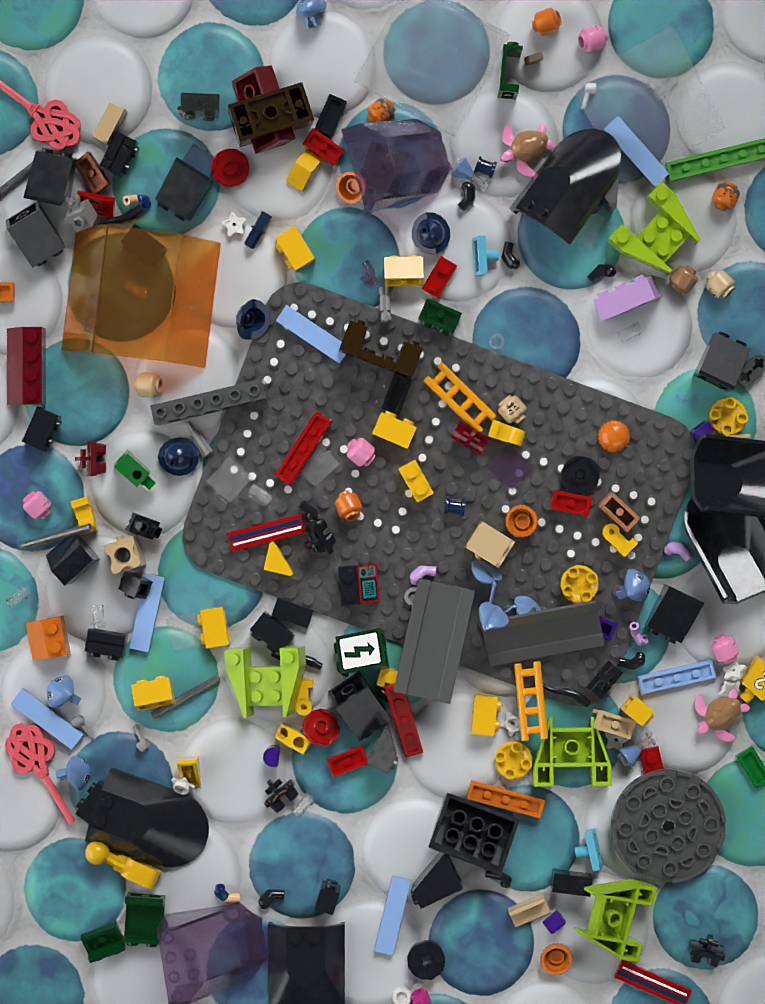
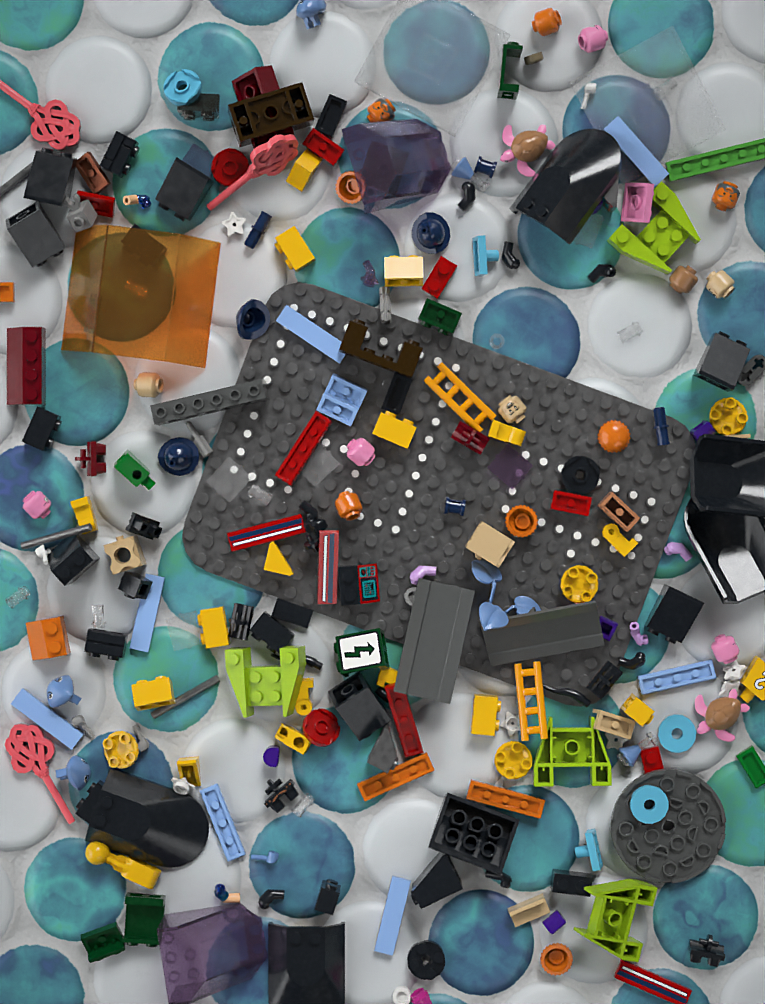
(42, 553): none -> white hand
(109, 123): tan panel -> none
(120, 749): none -> yellow dish
(127, 217): black animal -> none
(184, 96): none -> medium azure tile
(222, 822): none -> light blue tile
(241, 621): none -> black hips
(266, 159): none -> coral piece
(271, 858): none -> medium blue hand
(328, 566): none -> red tile
(342, 399): none -> light blue slope
(347, 760): red plate -> none
(394, 778): none -> orange plate
(416, 481): yellow brick -> none
(626, 297): lavender wedge -> none
(635, 586): medium blue piece -> none
(637, 202): none -> bright pink plate
(651, 815): none -> medium azure tile
(661, 426): none -> dark blue axle
(665, 733): none -> medium azure tile

